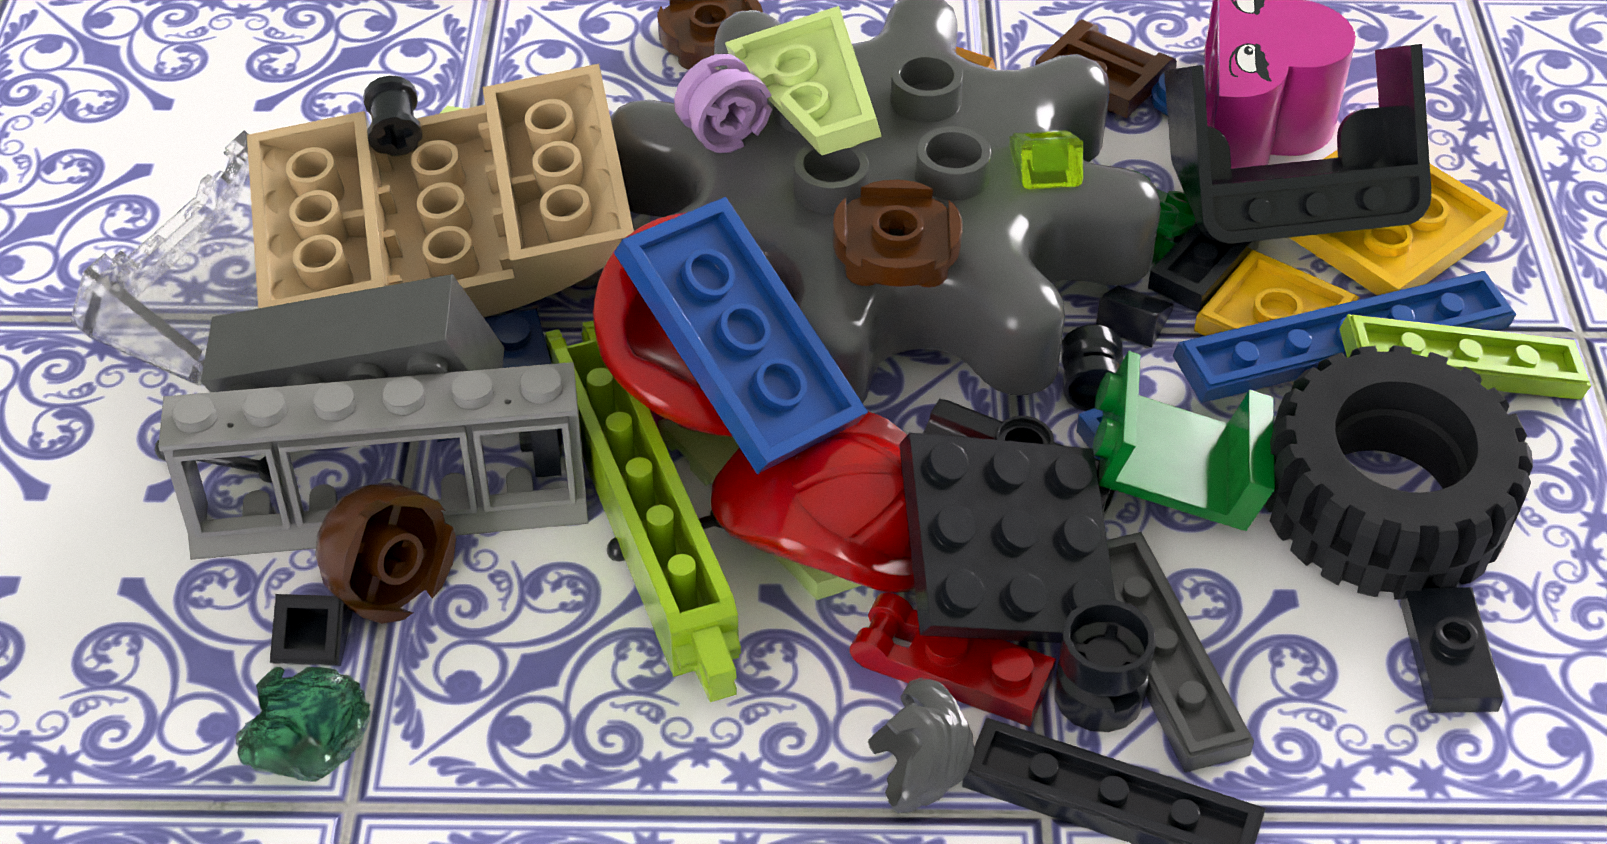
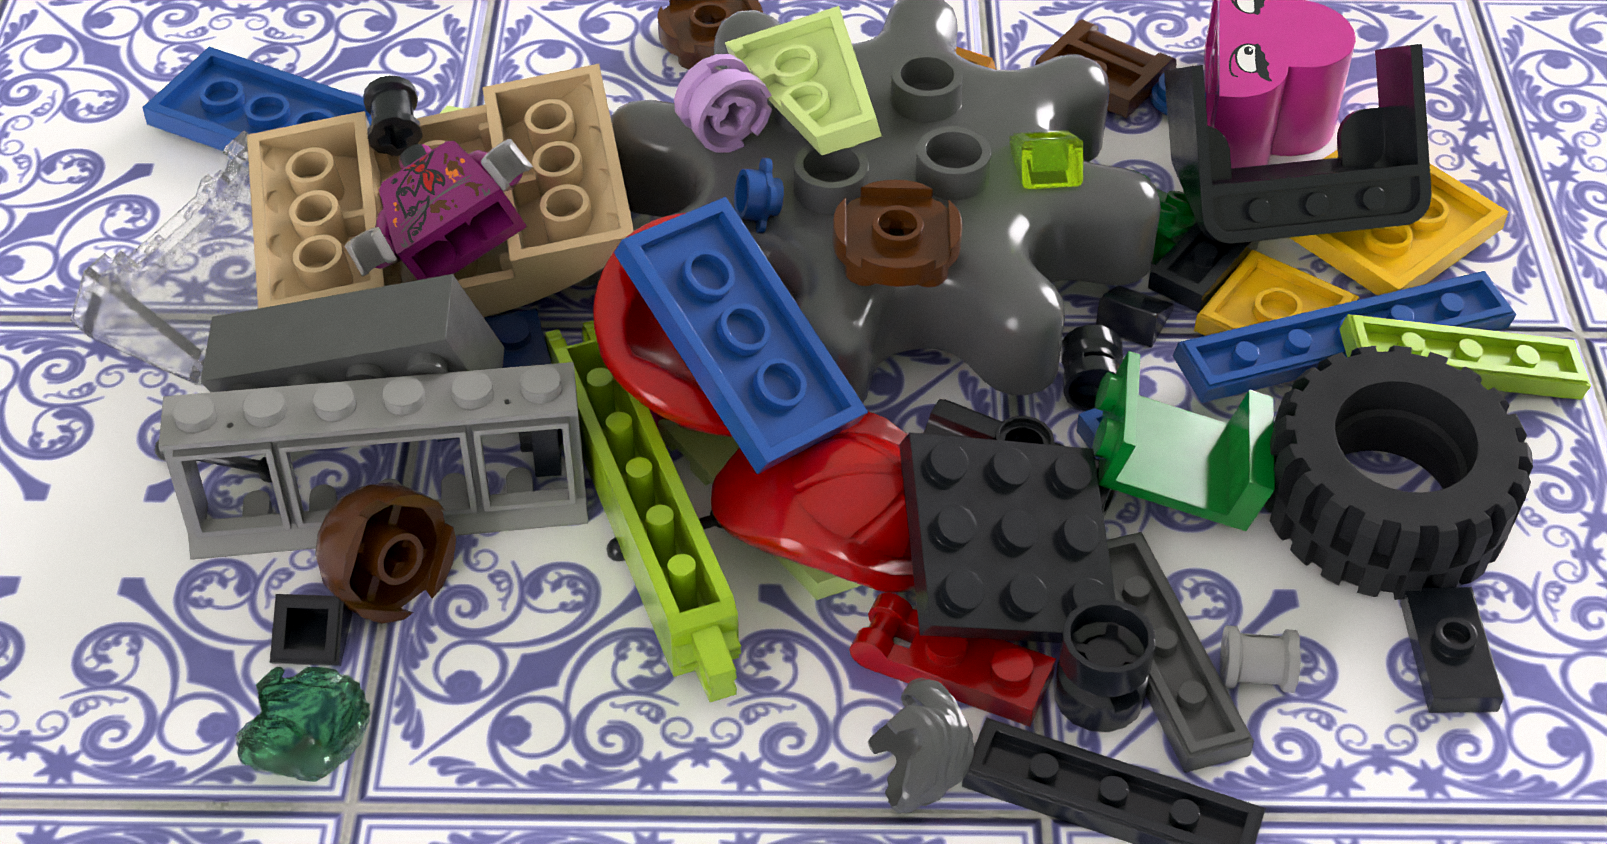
(231, 94): none -> blue plate
(443, 209): none -> magenta torso
(758, 194): none -> blue plate
(1260, 658): none -> light grey bush

